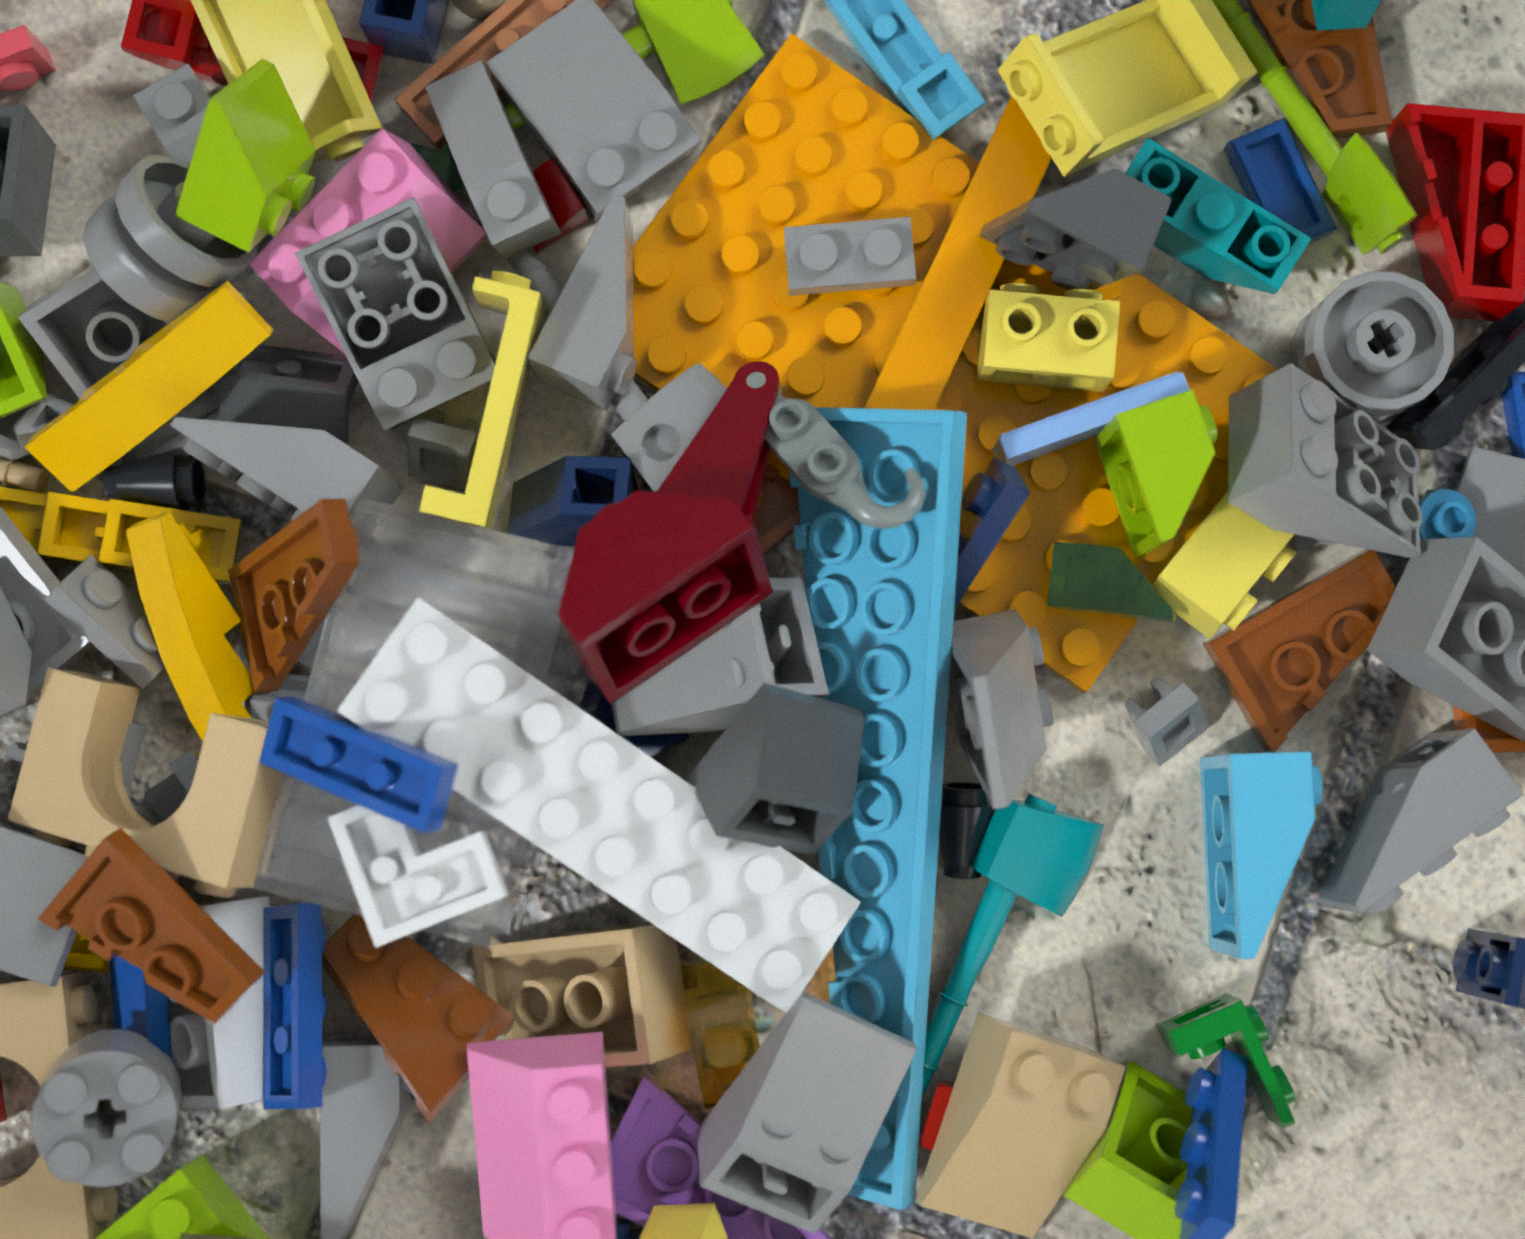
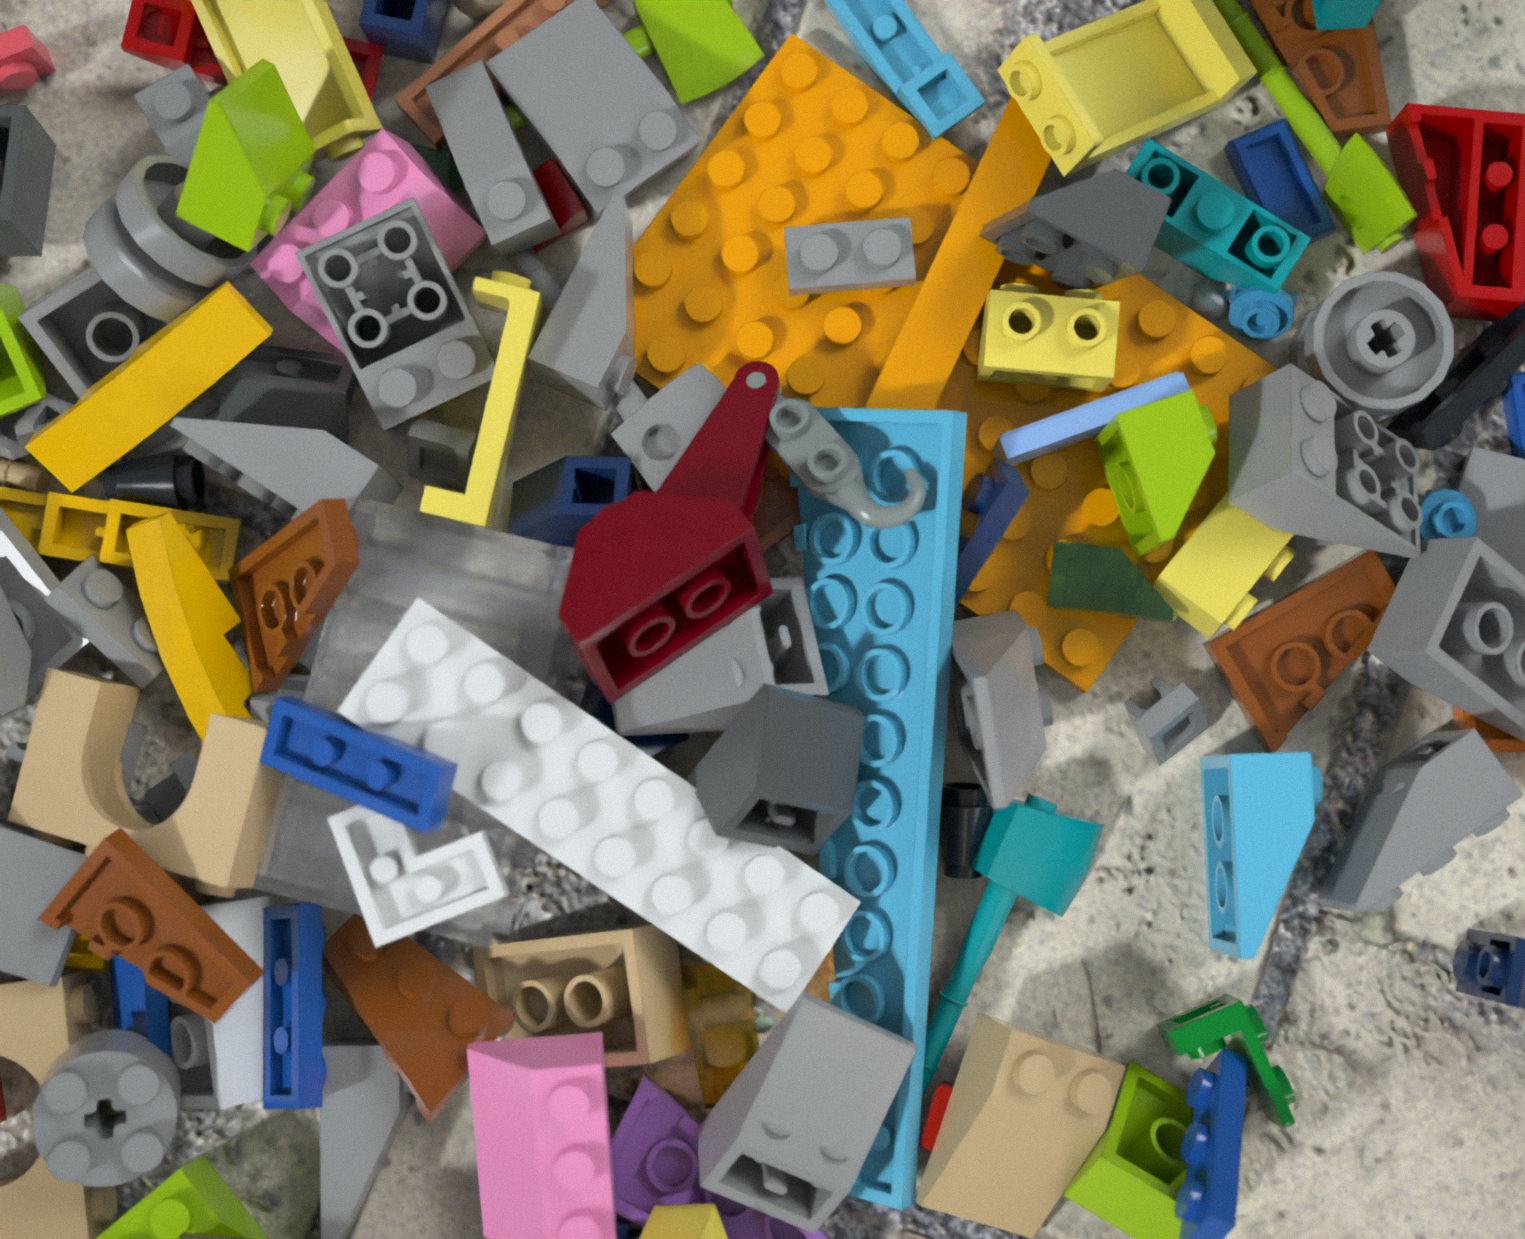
(1260, 313): none -> dark azure plate

